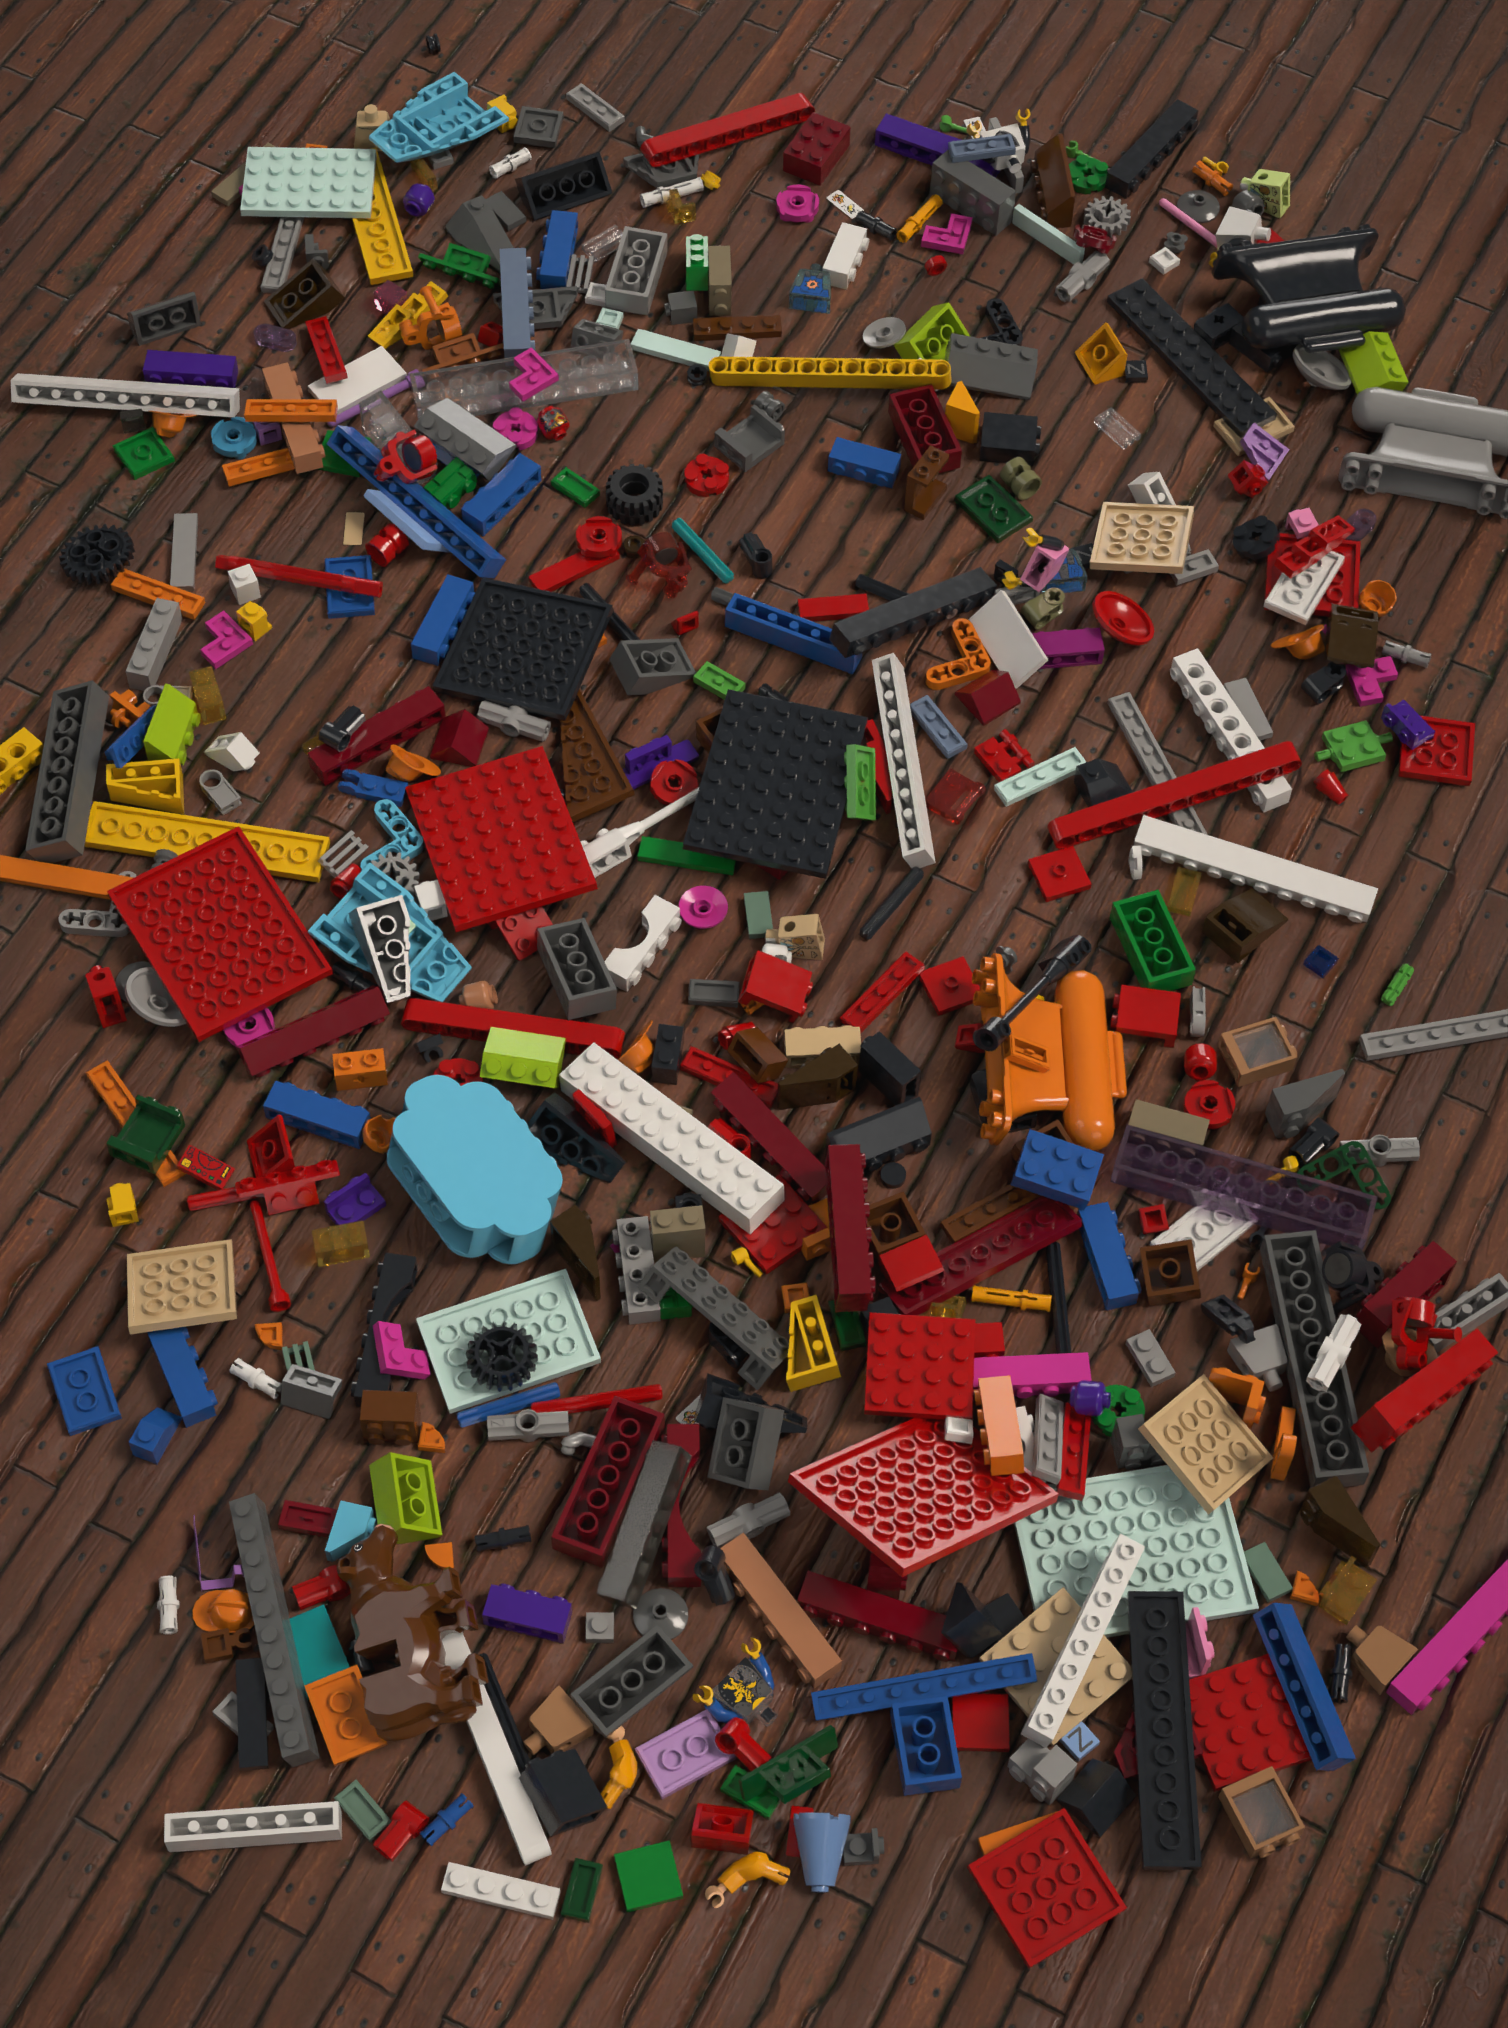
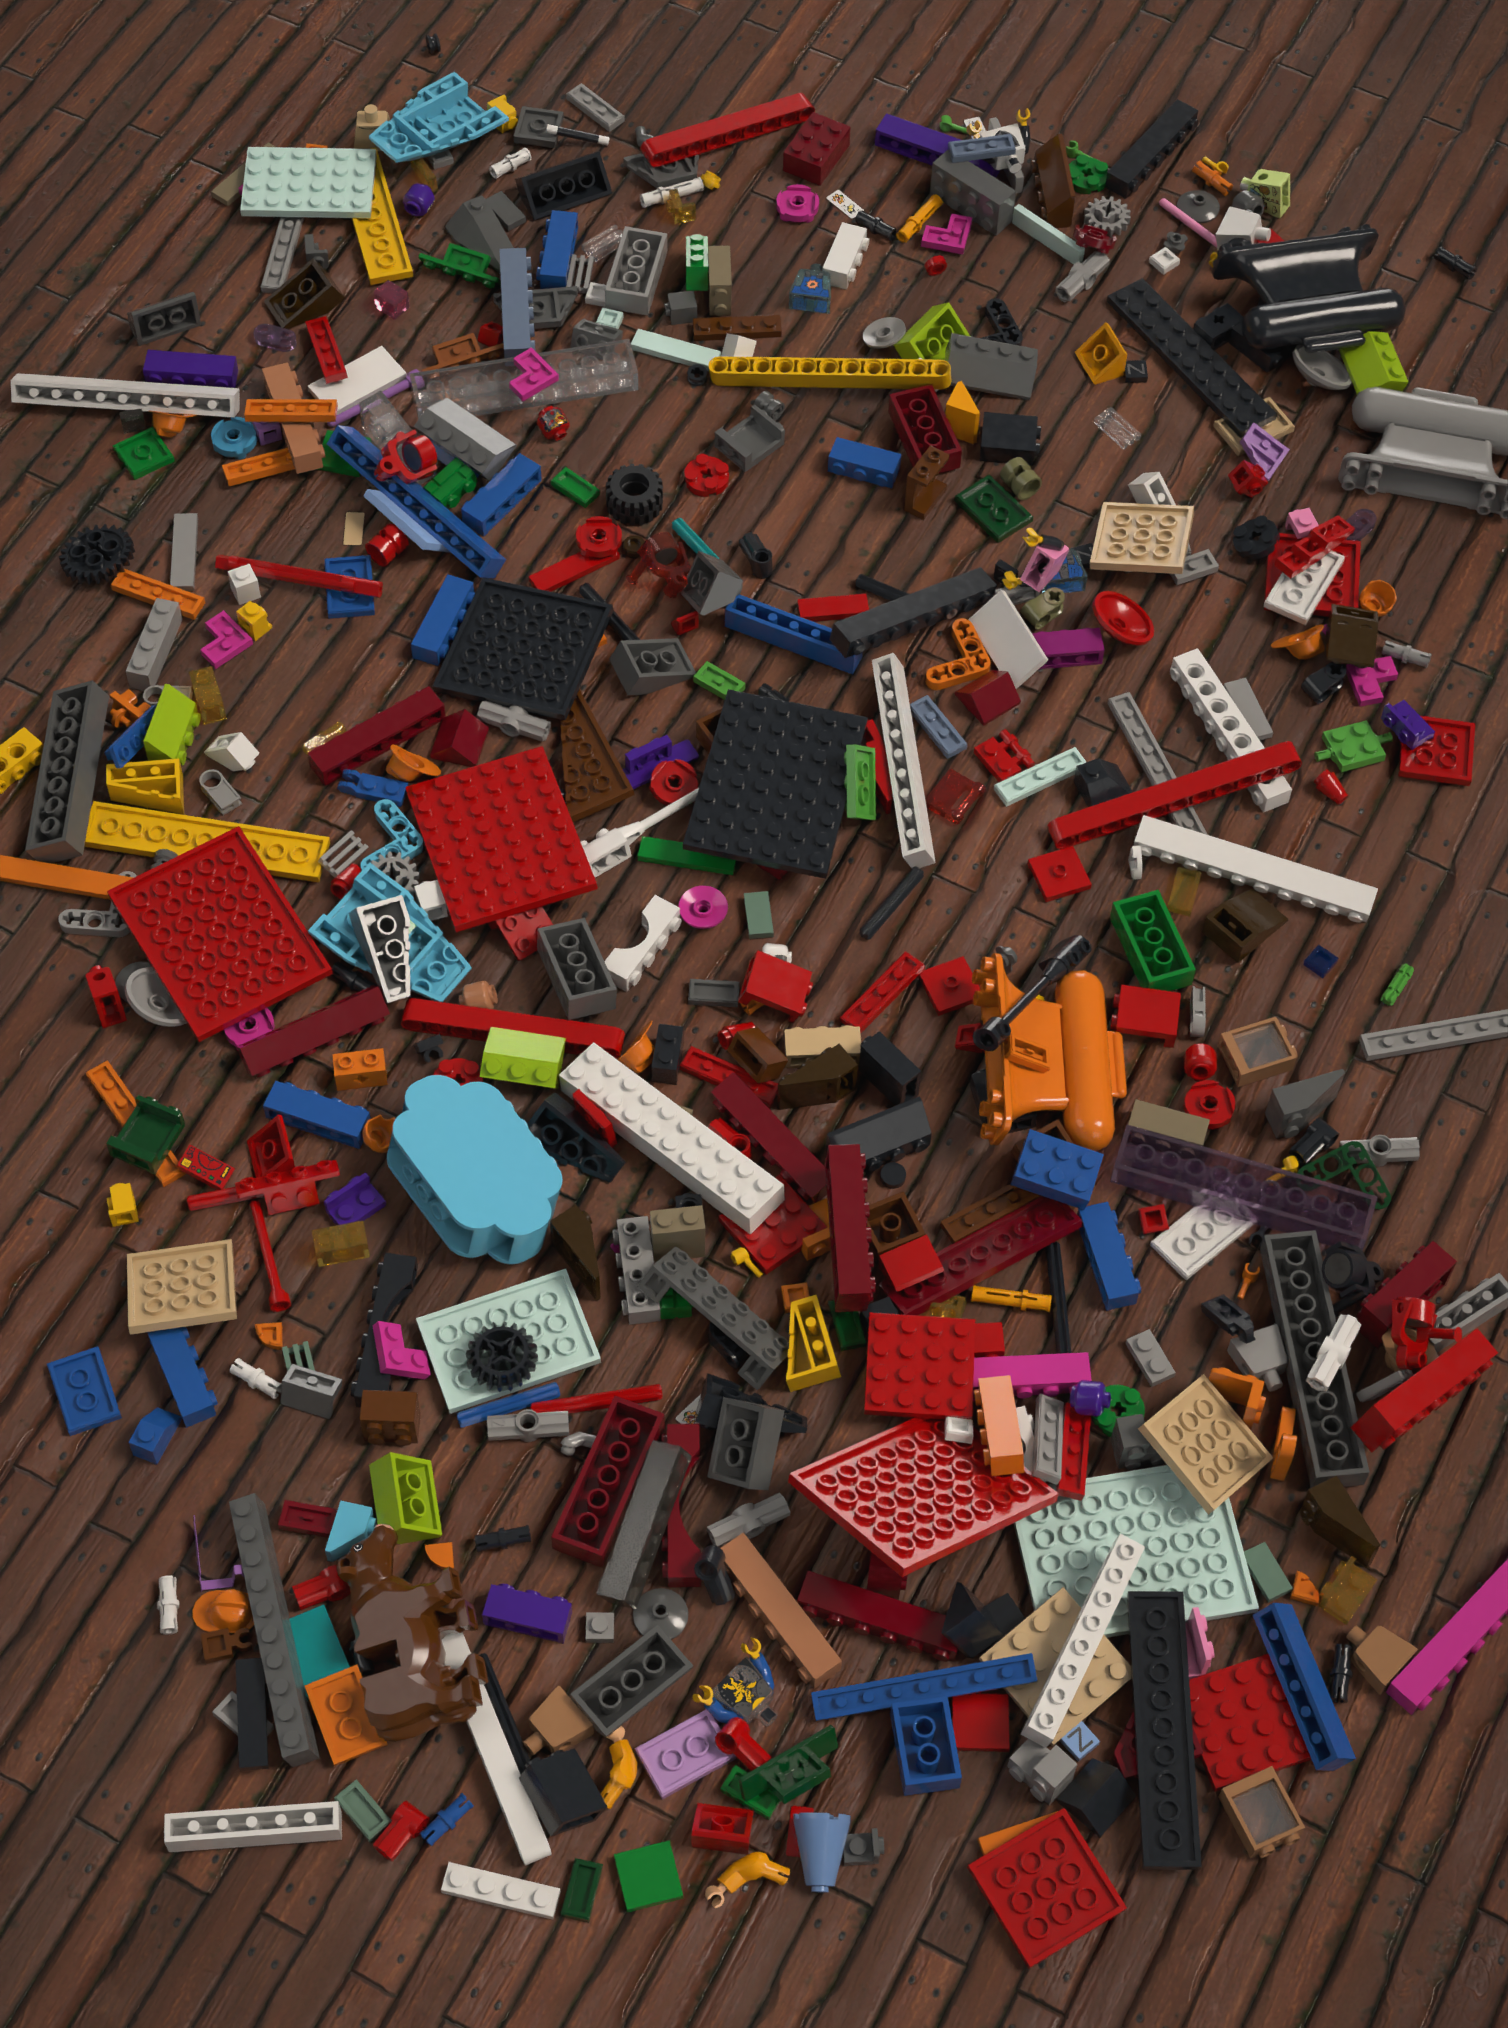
(262, 255): black bush -> none
(339, 732): black piece -> none
(388, 330): yellow slope -> none
(430, 1439): orange tile -> none
(444, 316): orange piece -> none
(517, 419): dark pink plate -> none
(570, 133): none -> black bar
(711, 584): none -> dark grey slope
(801, 935): tan torso -> none
(1170, 1272): reddish brown brick -> none
(1384, 1385): none -> light grey tile
(1455, 263): none -> black pin

